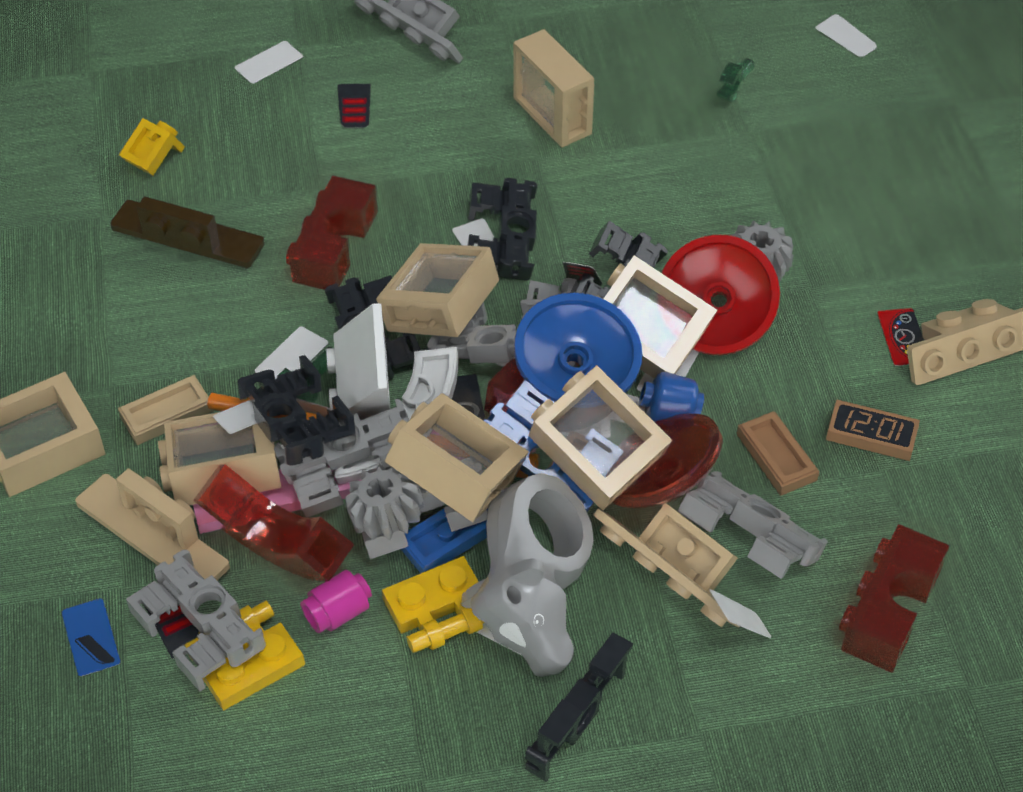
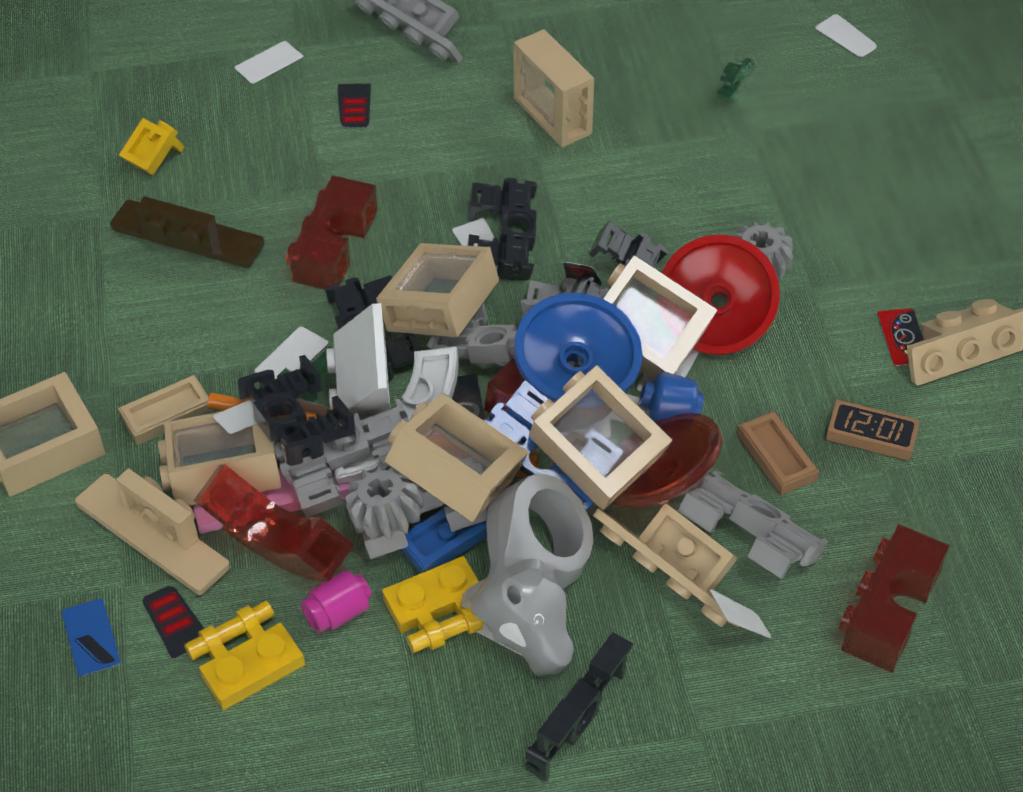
(220, 631): light grey piece -> none

